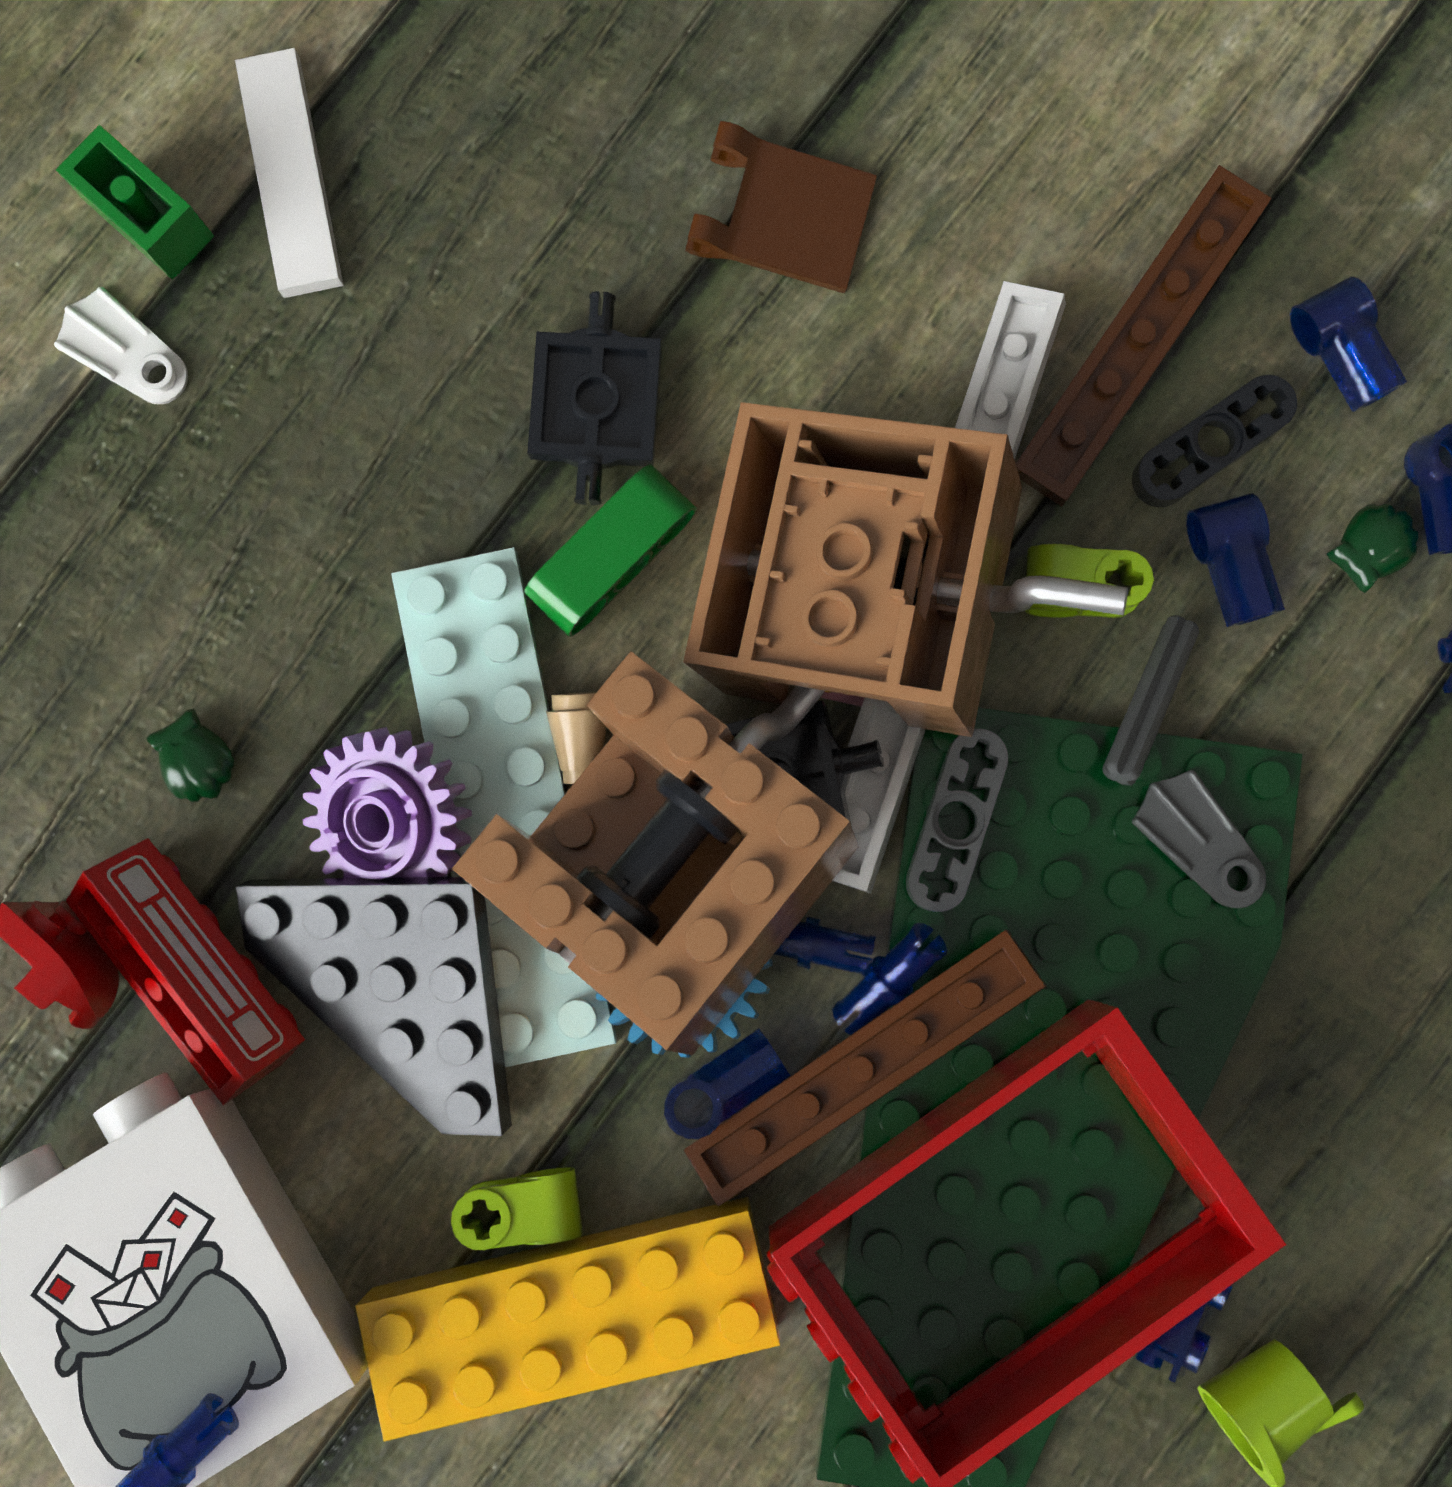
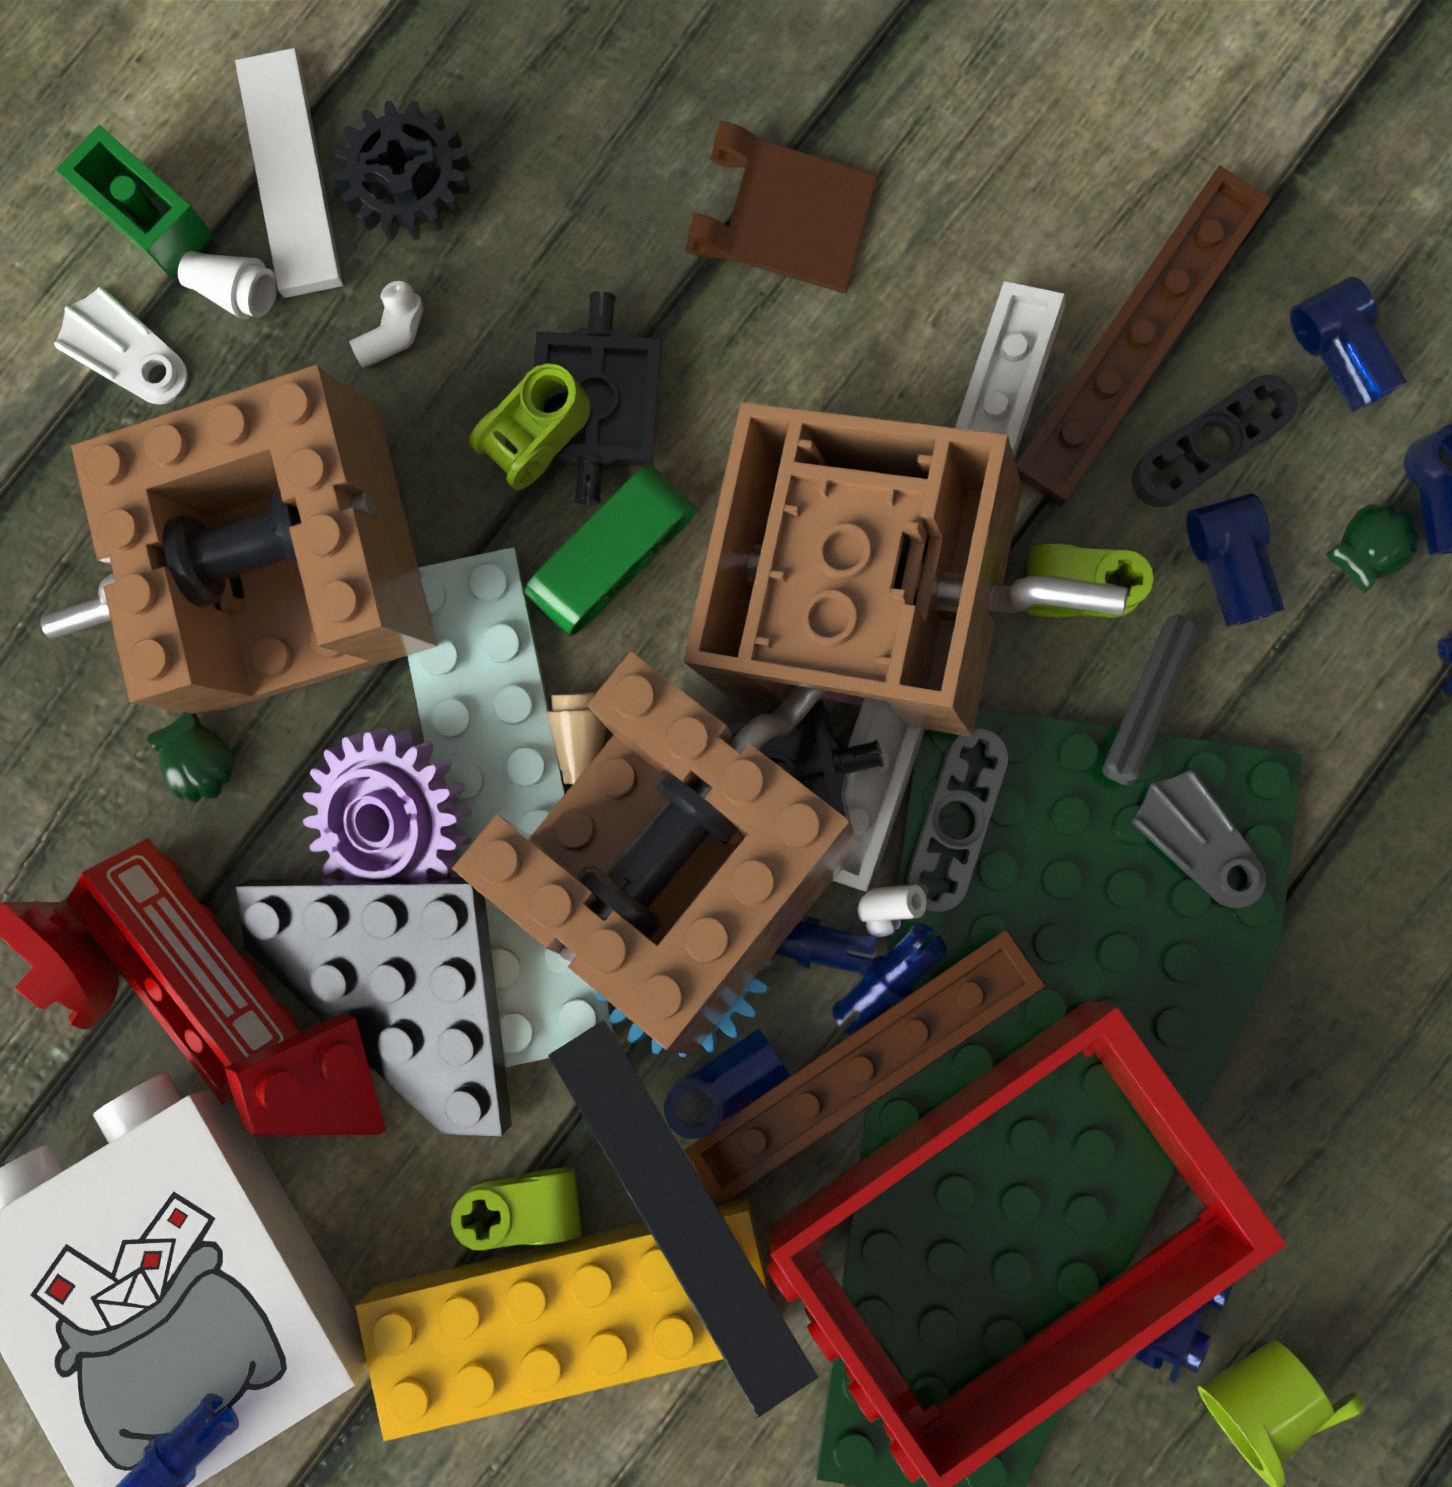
(231, 282): none -> white cone
(263, 486): none -> medium nougat piece
(308, 1085): none -> red wing
(375, 166): none -> black gear
(397, 326): none -> white arm
(527, 426): none -> lime piece
(683, 1220): none -> black tile
(887, 905): none -> white arm

